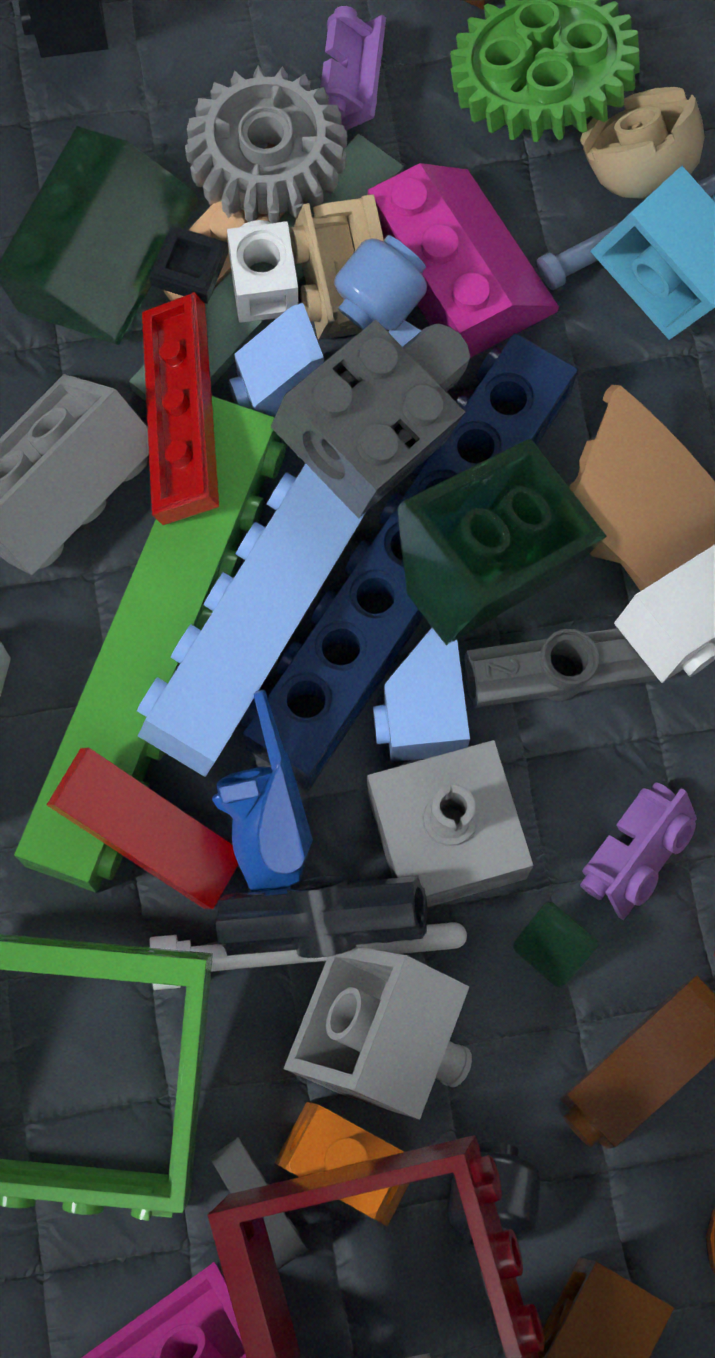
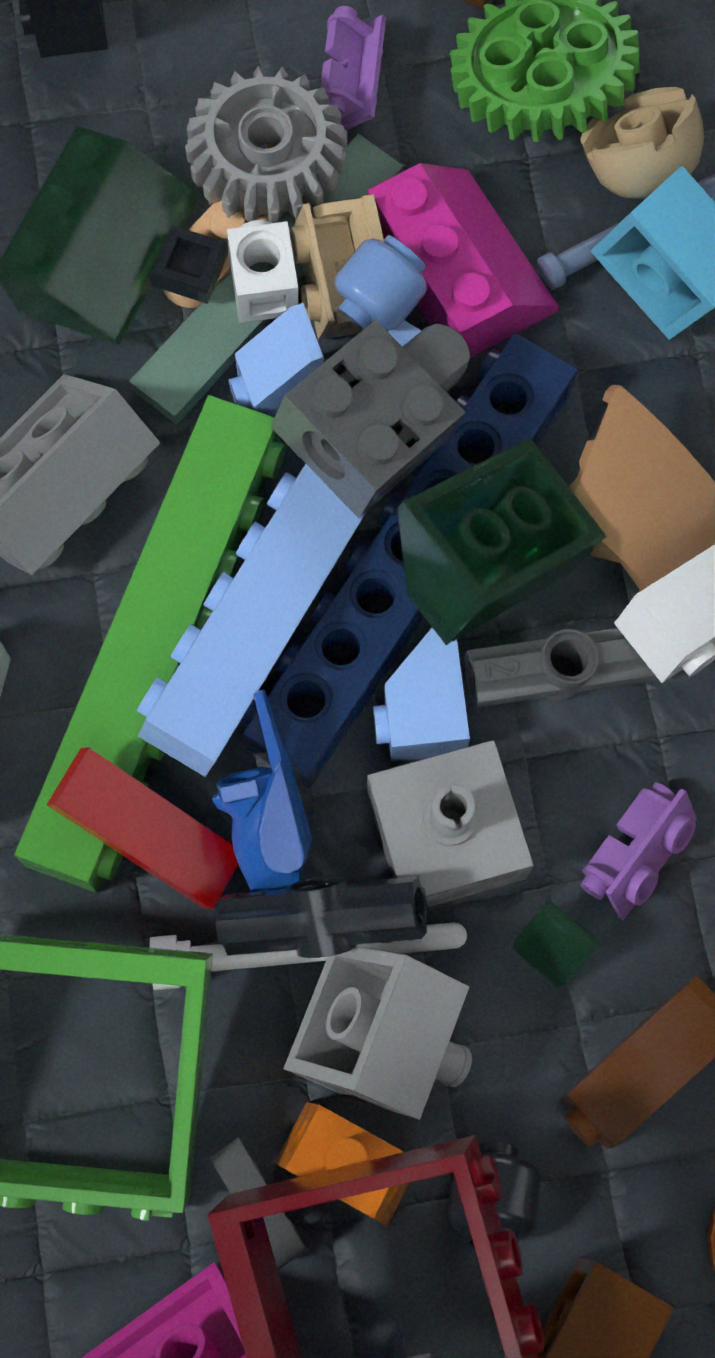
(179, 410): red tile -> none

